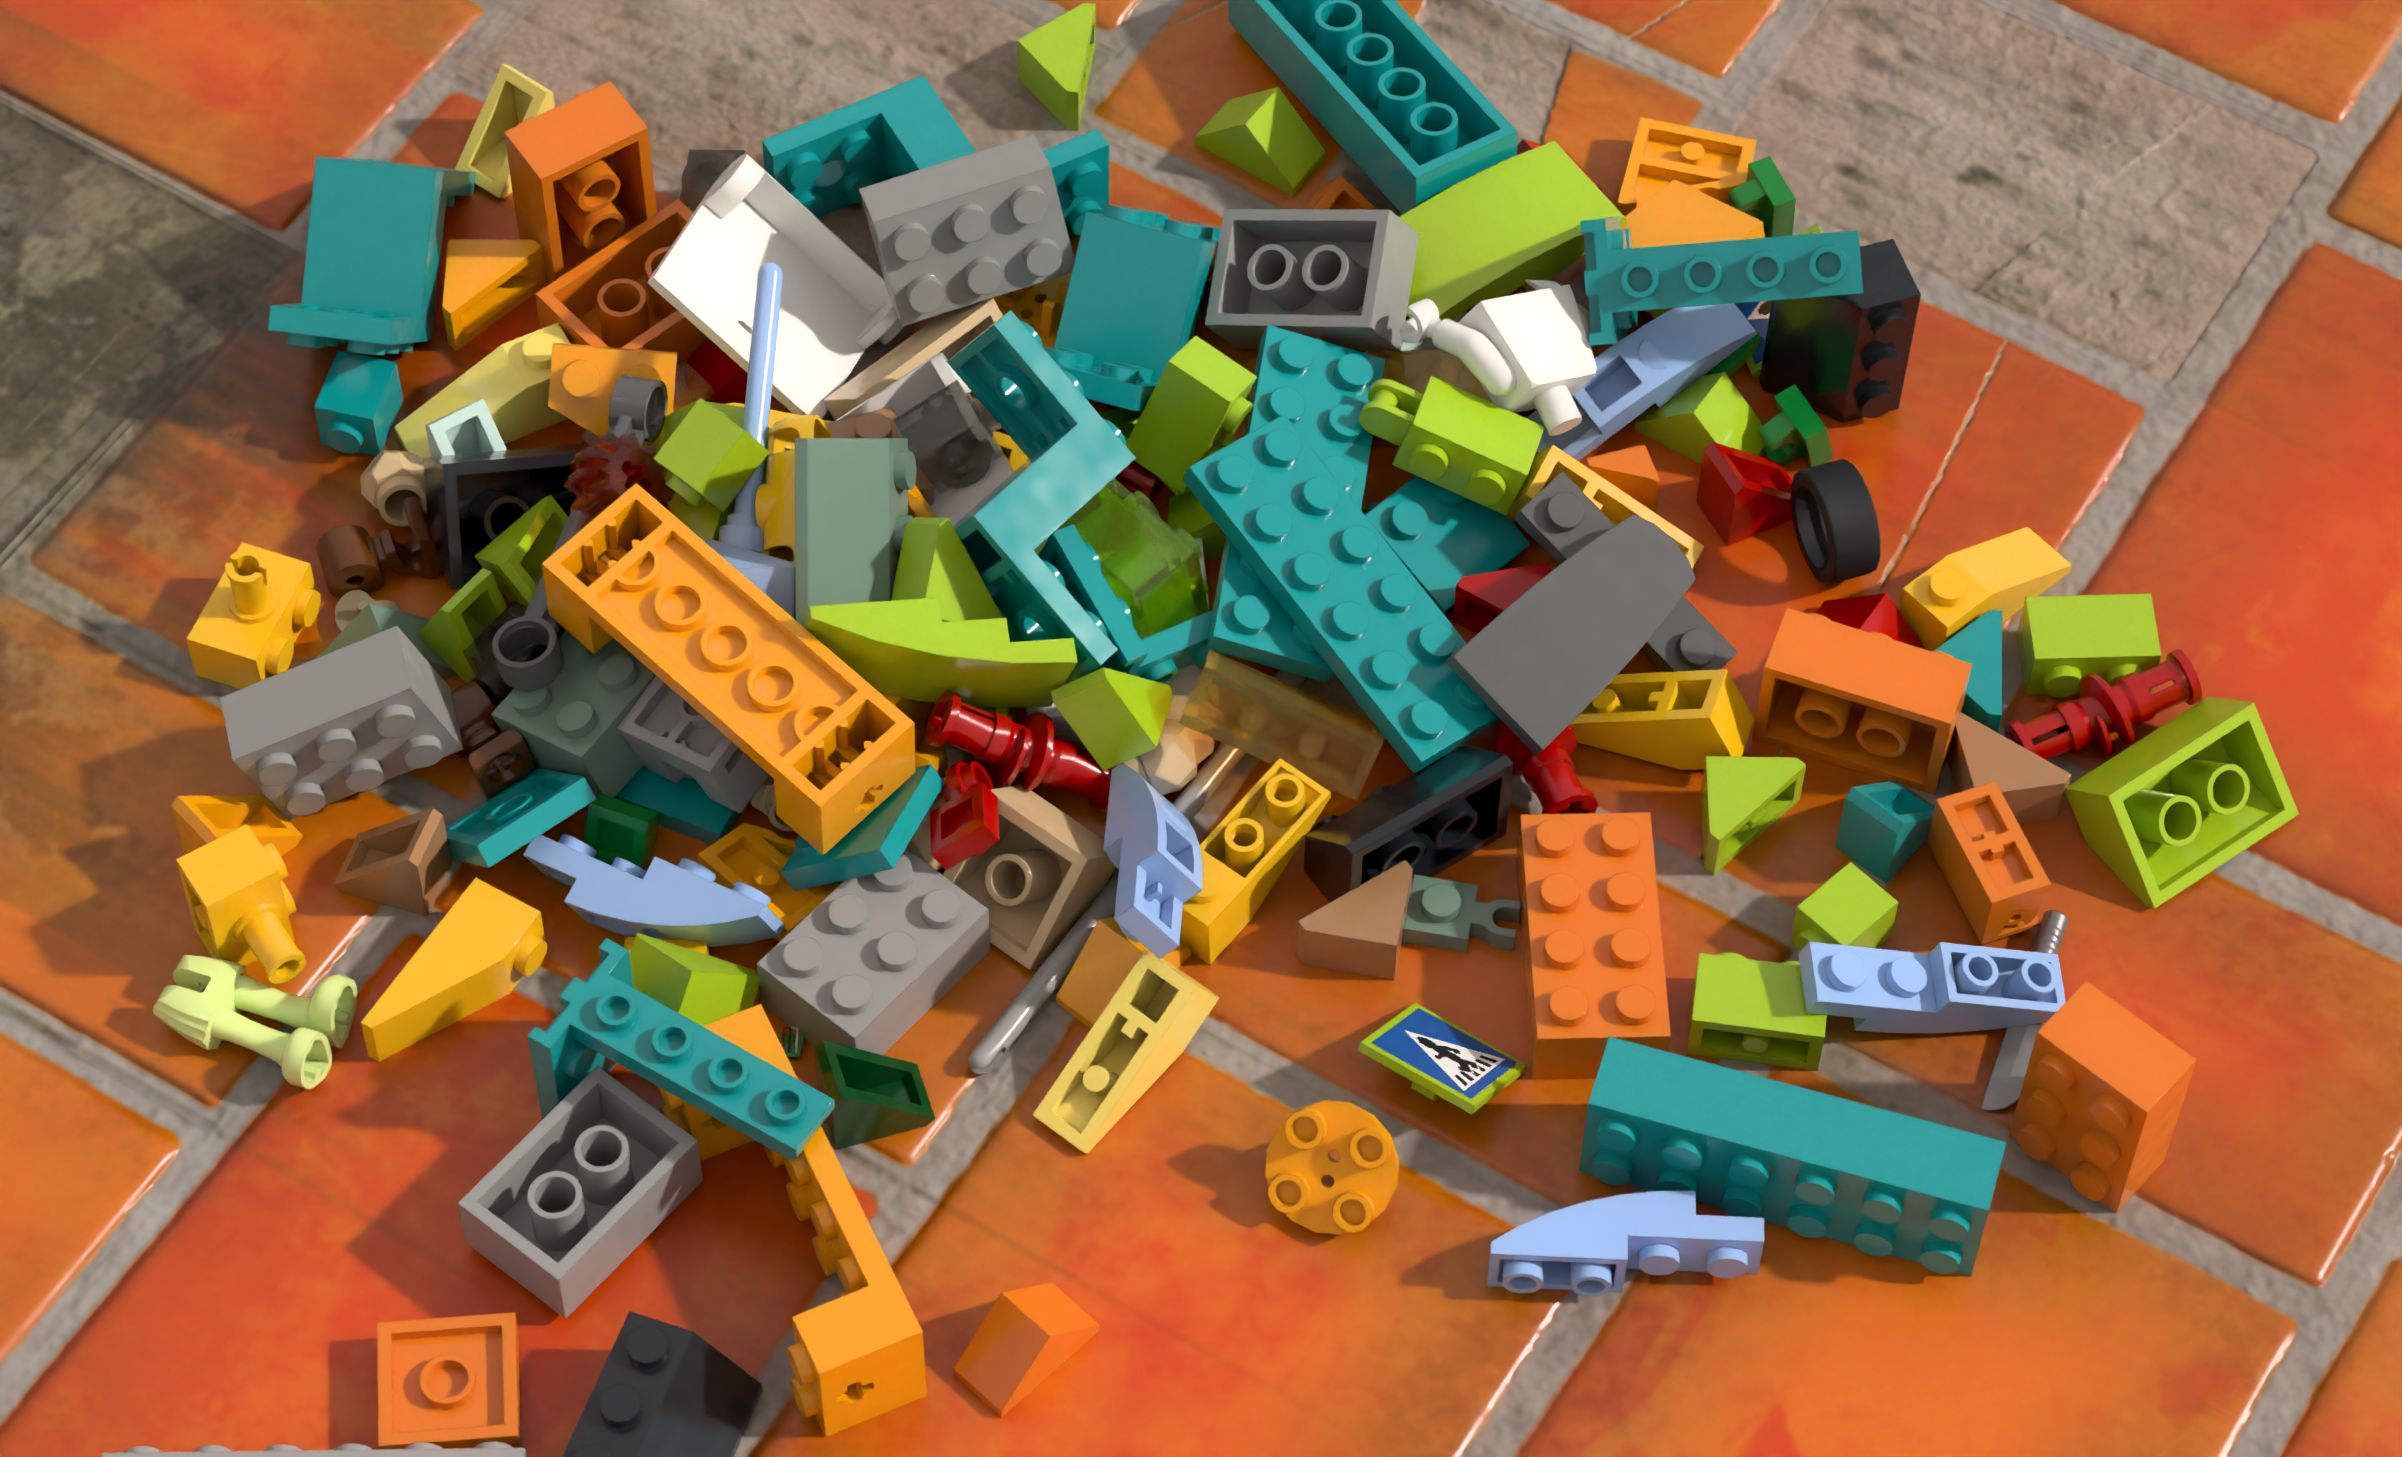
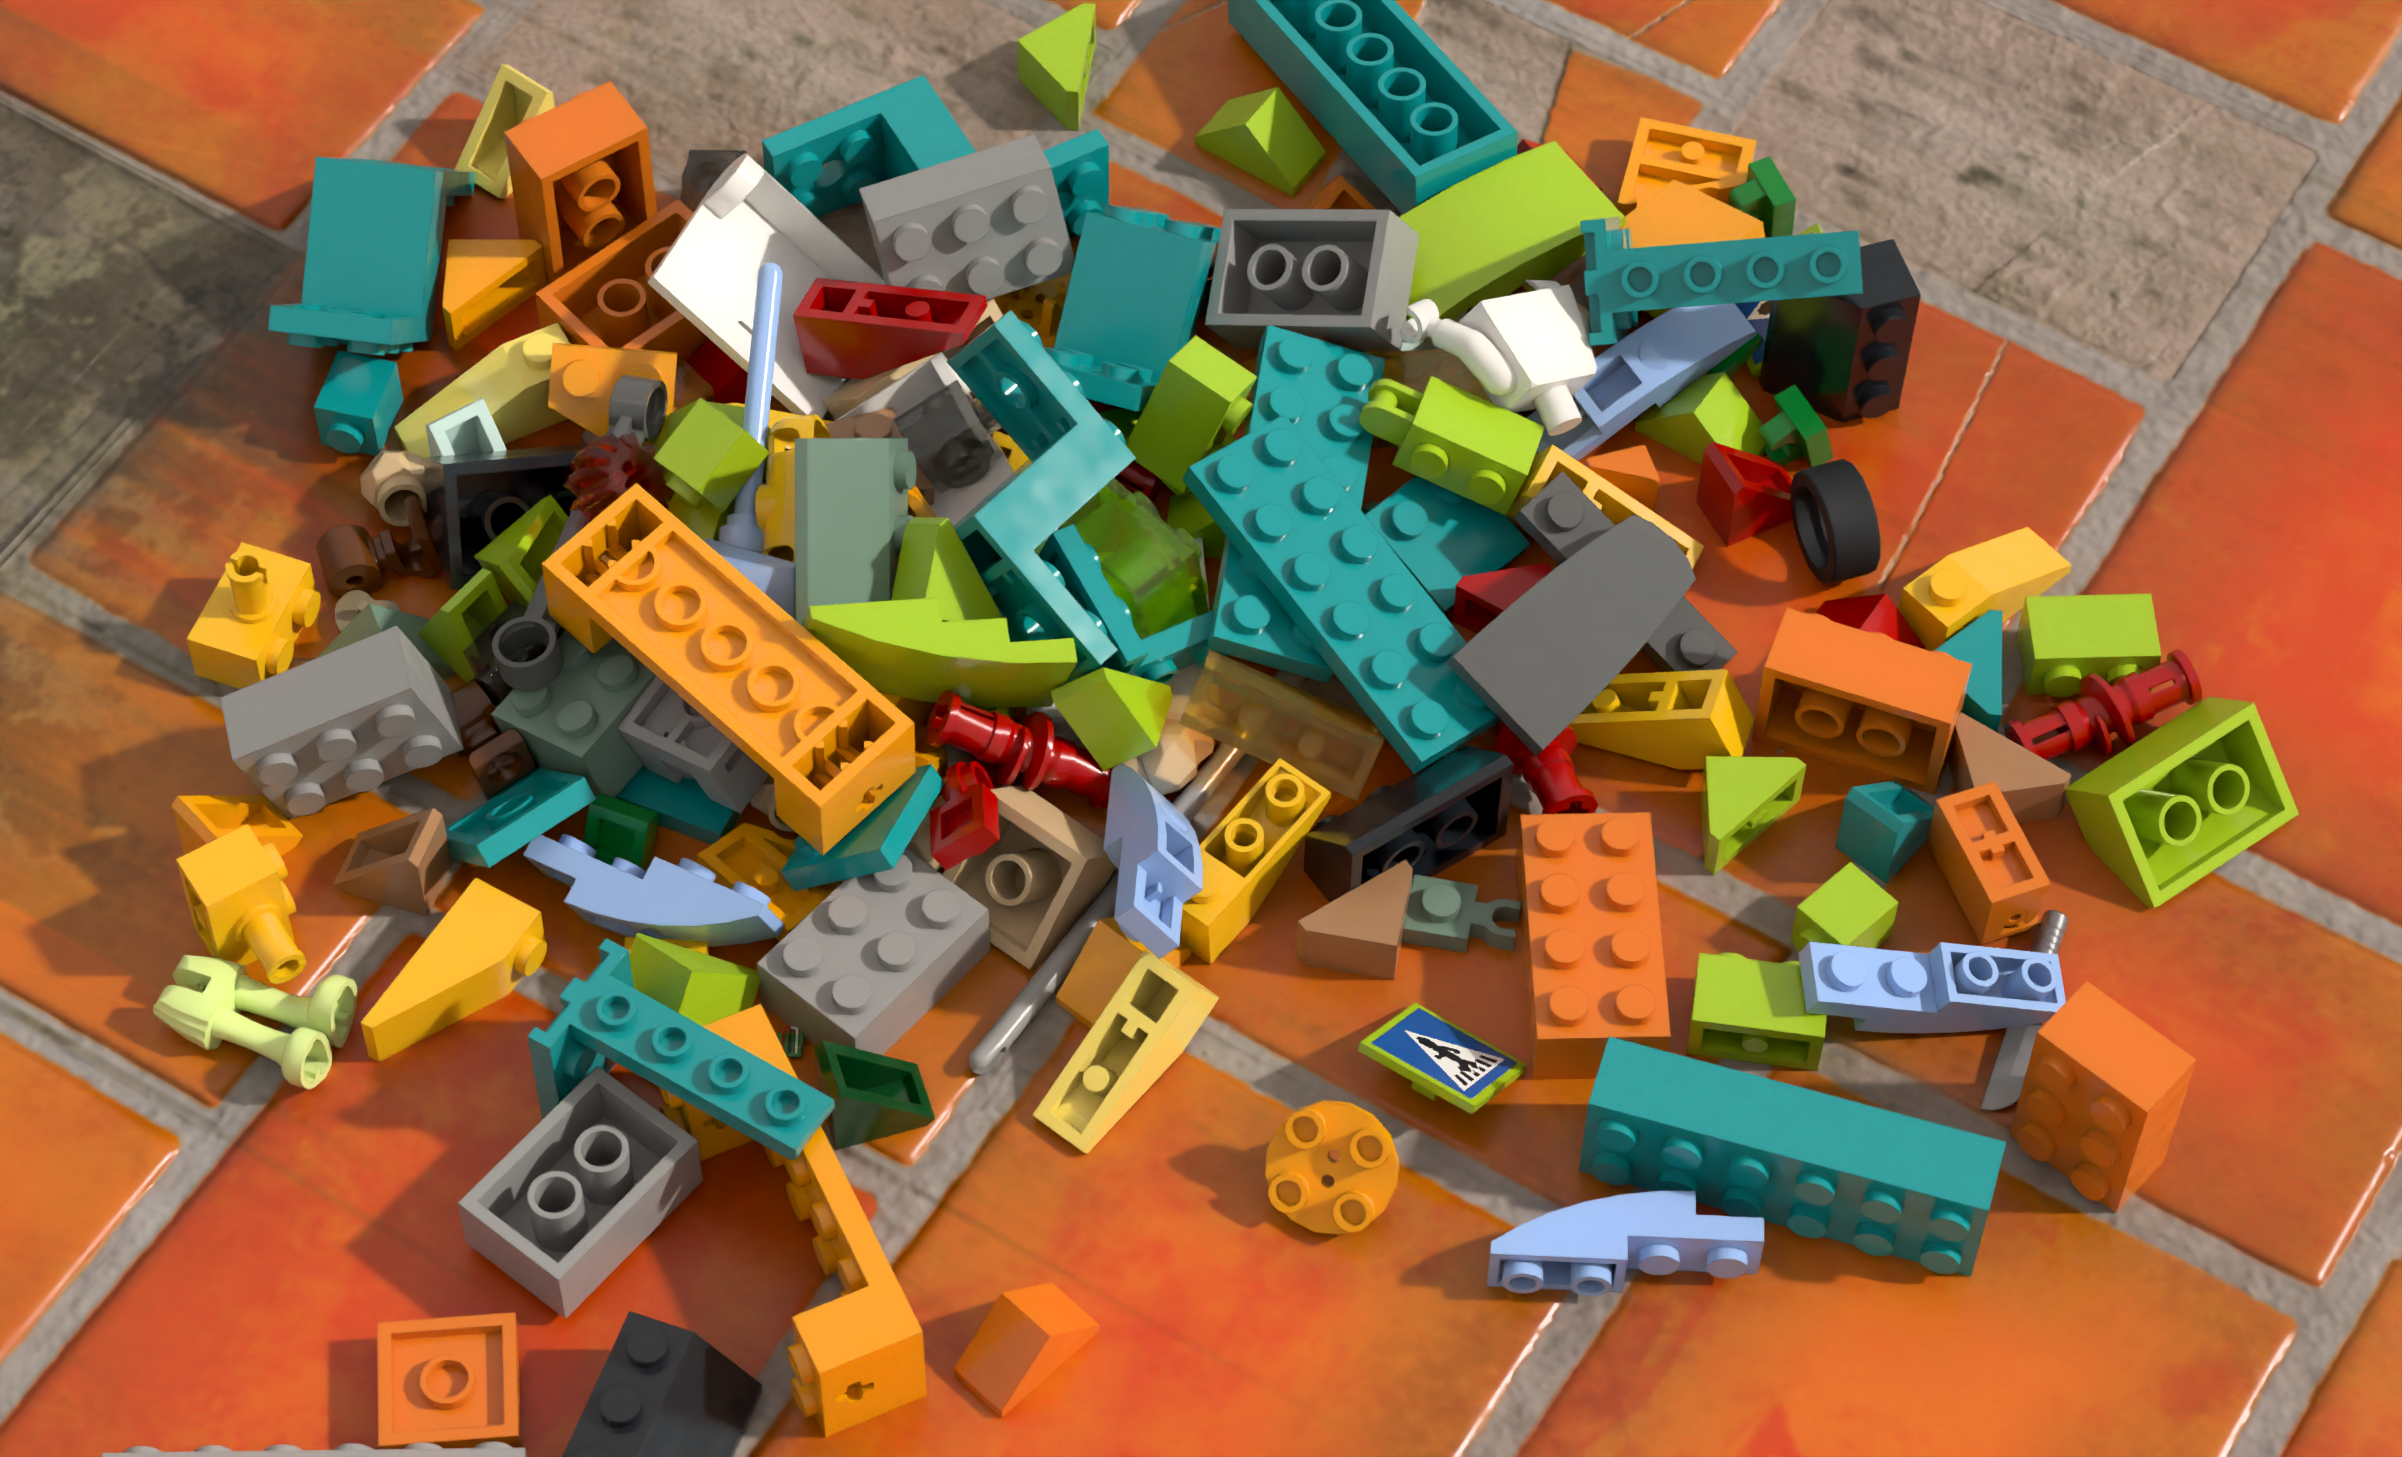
(873, 328): none -> red slope

